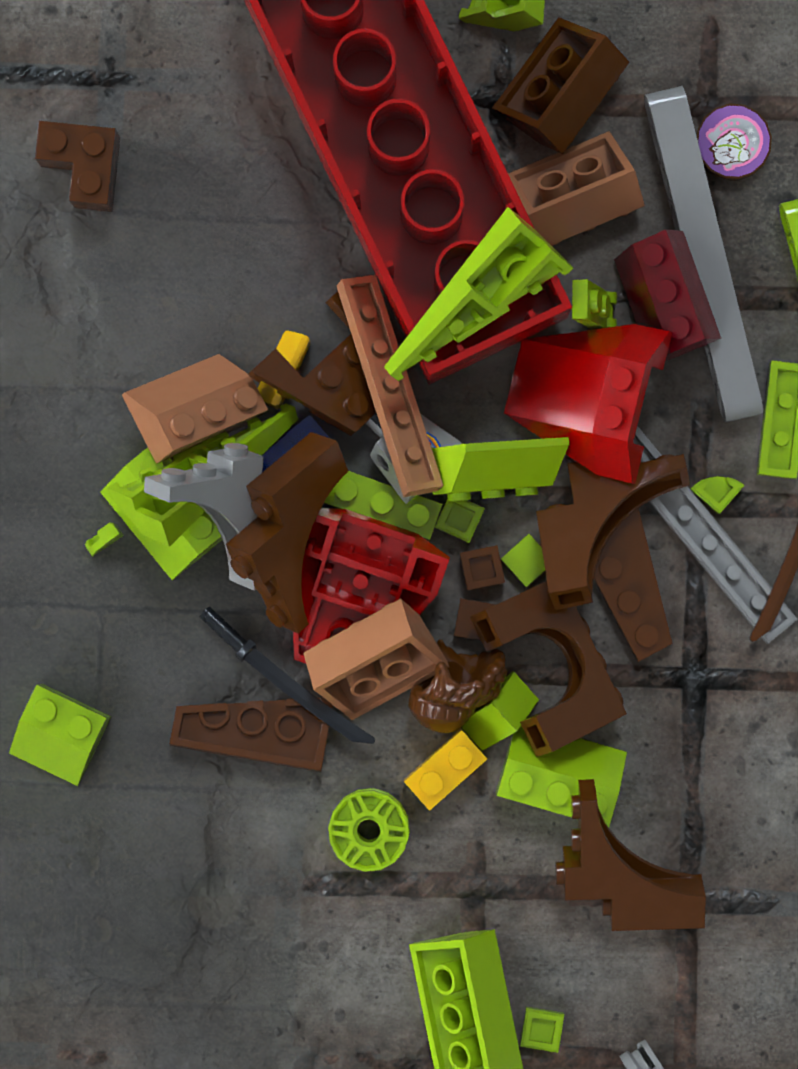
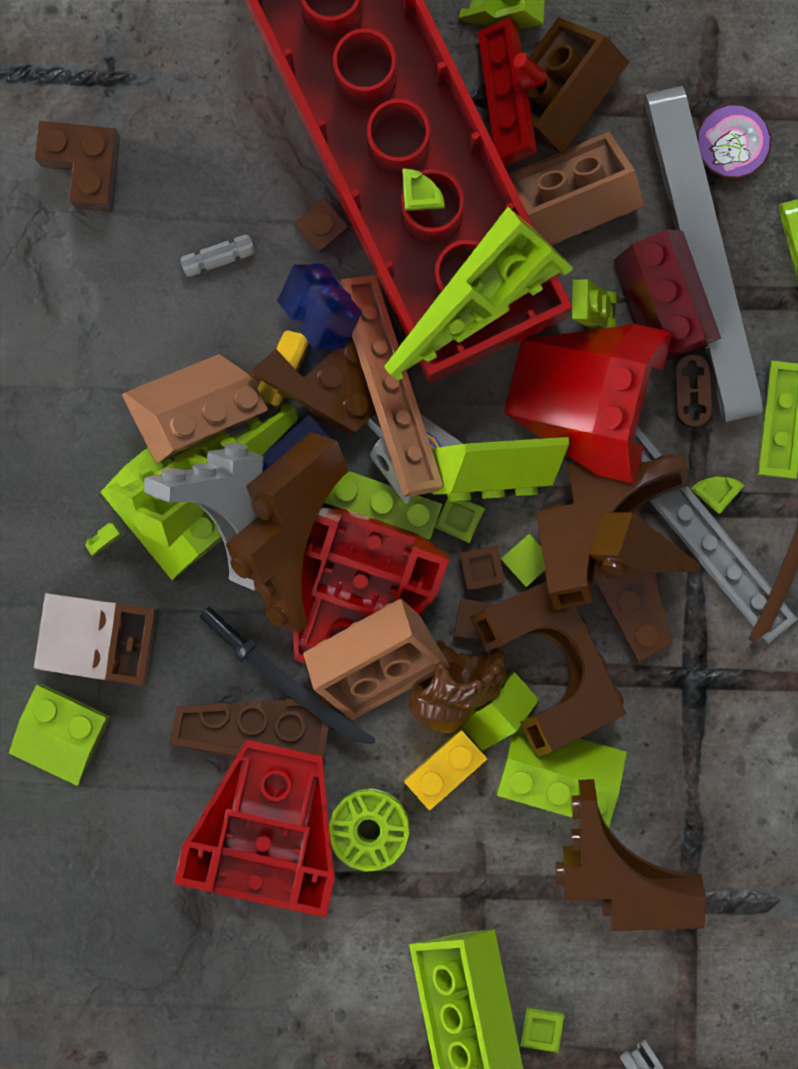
(96, 639): none -> slope
(217, 255): none -> light grey axle
(265, 833): none -> red wedge
(321, 225): none -> reddish brown plate
(321, 306): none -> clear blue brick
(420, 192): none -> lime tile
(507, 82): none -> red plate
(631, 545): none -> reddish brown slope
(683, 391): none -> reddish brown beam

